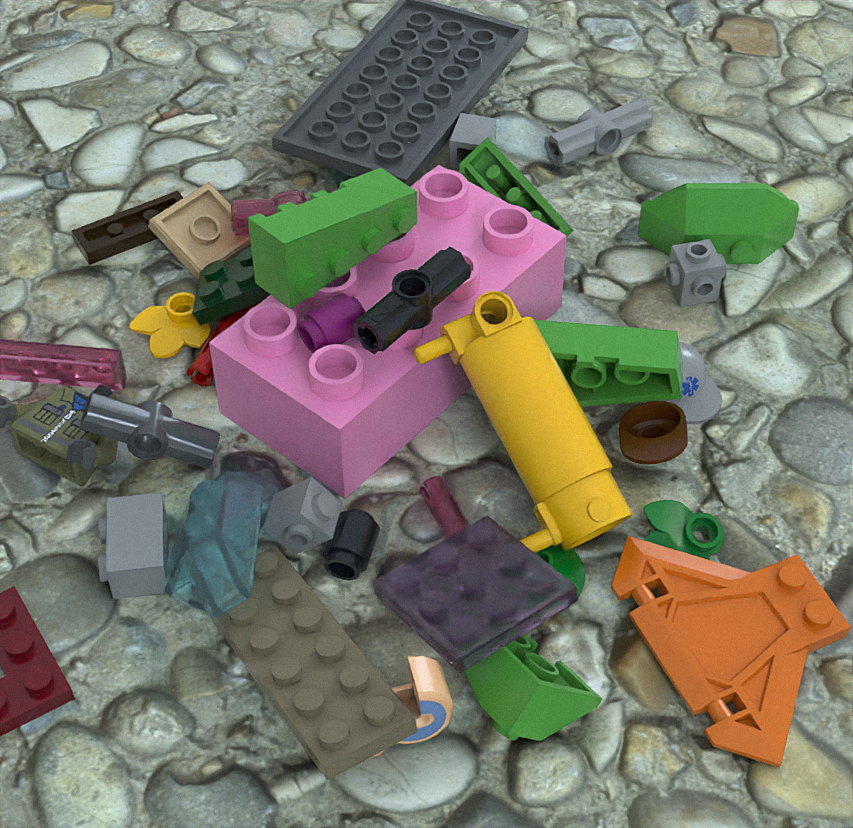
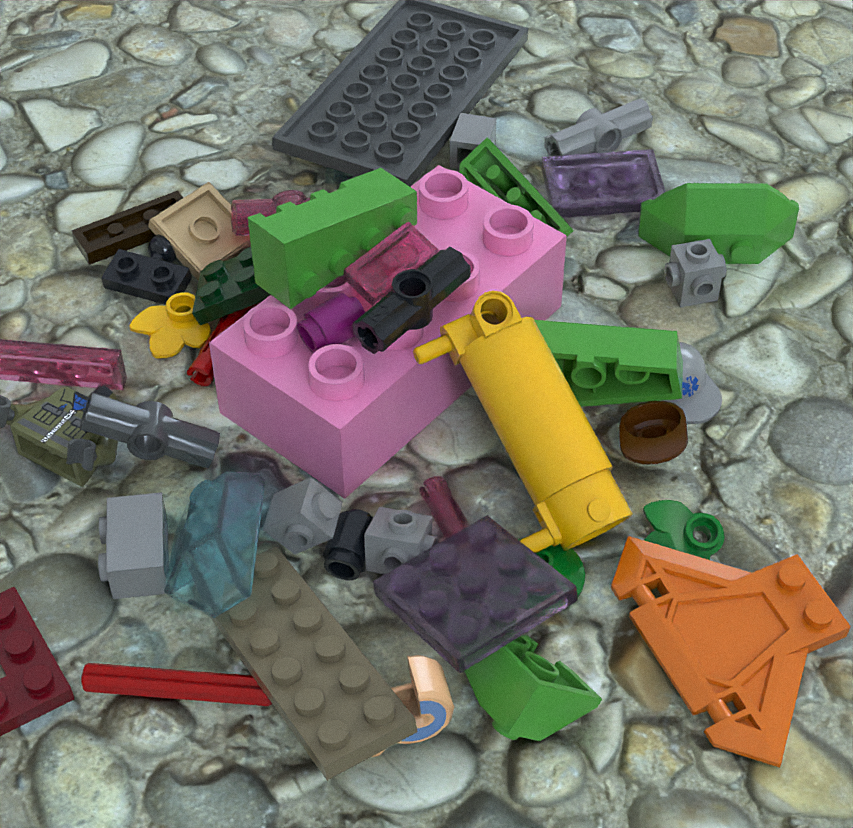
(147, 277): none -> black plate
(173, 684): none -> red axle
(375, 270): none -> clear pink plate
(396, 538): none -> light grey brick
(601, 182): none -> clear purple plate

